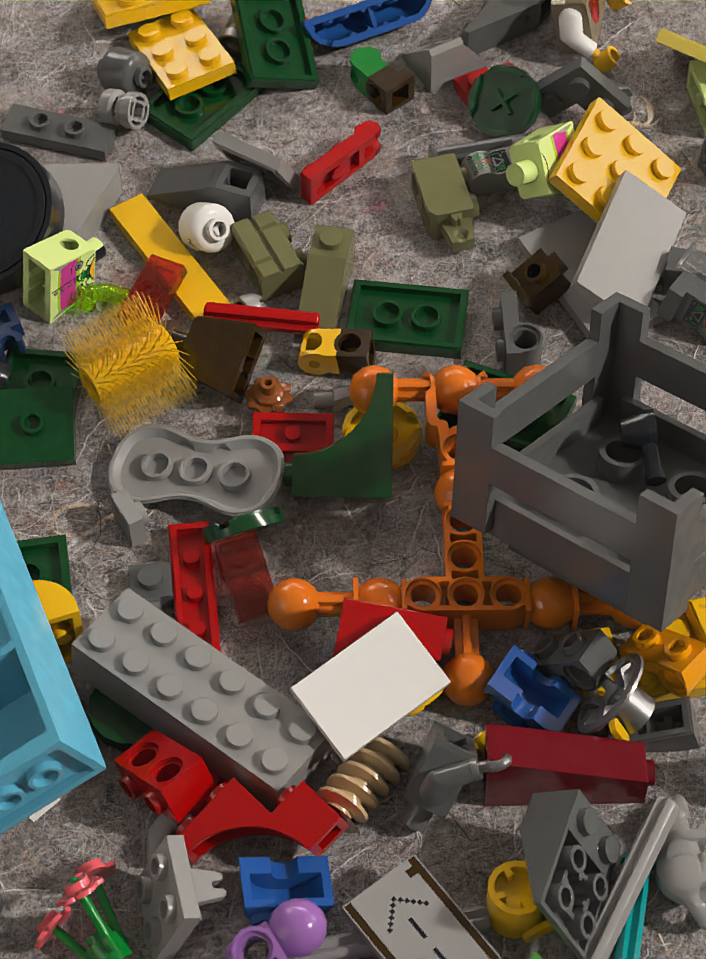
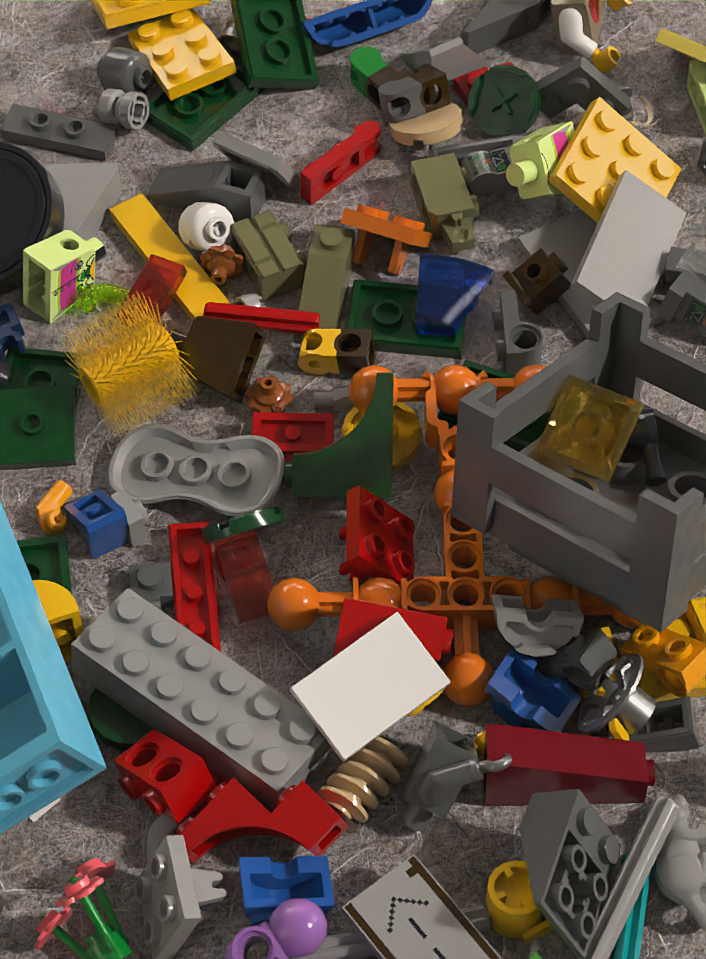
(49, 508): none -> light orange arm
(100, 522): none -> blue slope
(222, 263): none -> dark orange plant
(375, 221): none -> orange plate
(376, 539): none -> red plate
(414, 94): none -> leg
(430, 127): none -> tan tile
(448, 292): none -> clear blue slope
(537, 630): none -> light grey cylinder
(589, 428): none -> clear yellow slope

